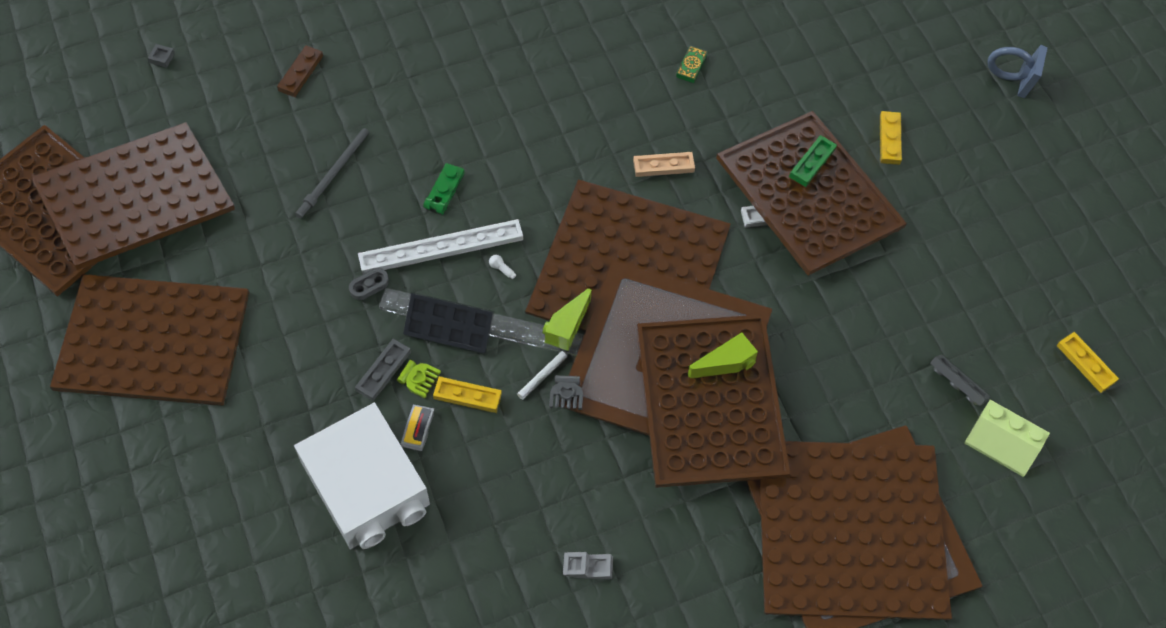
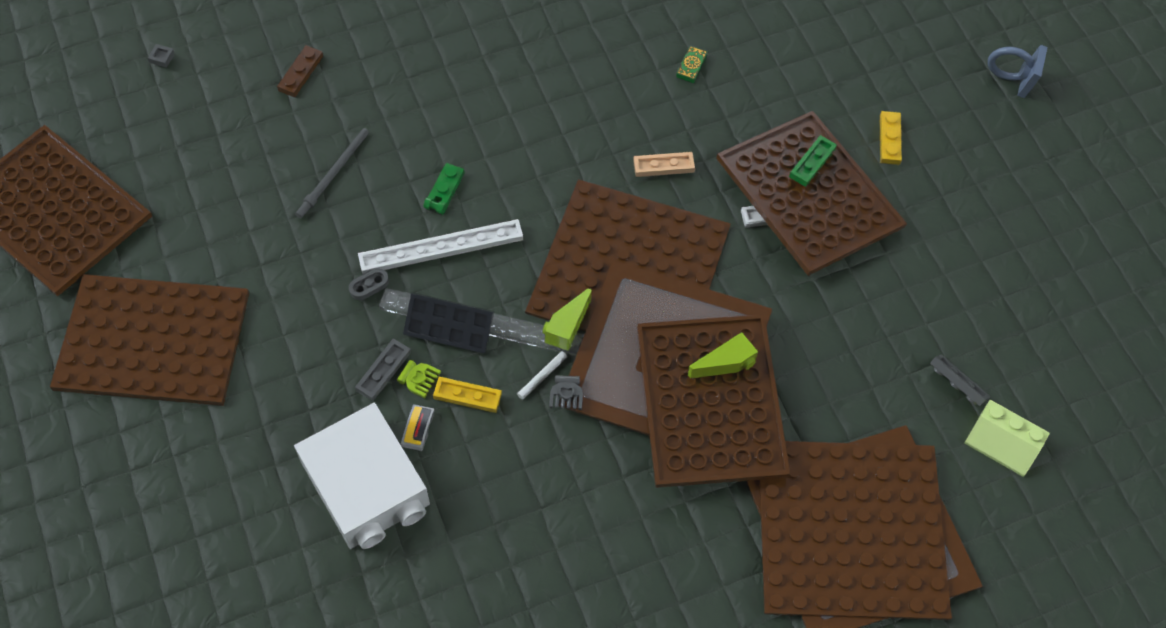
(131, 195): reddish brown plate -> none
(497, 263): white piece -> none
(588, 566): light grey slope -> none
(1087, 362): yellow plate -> none

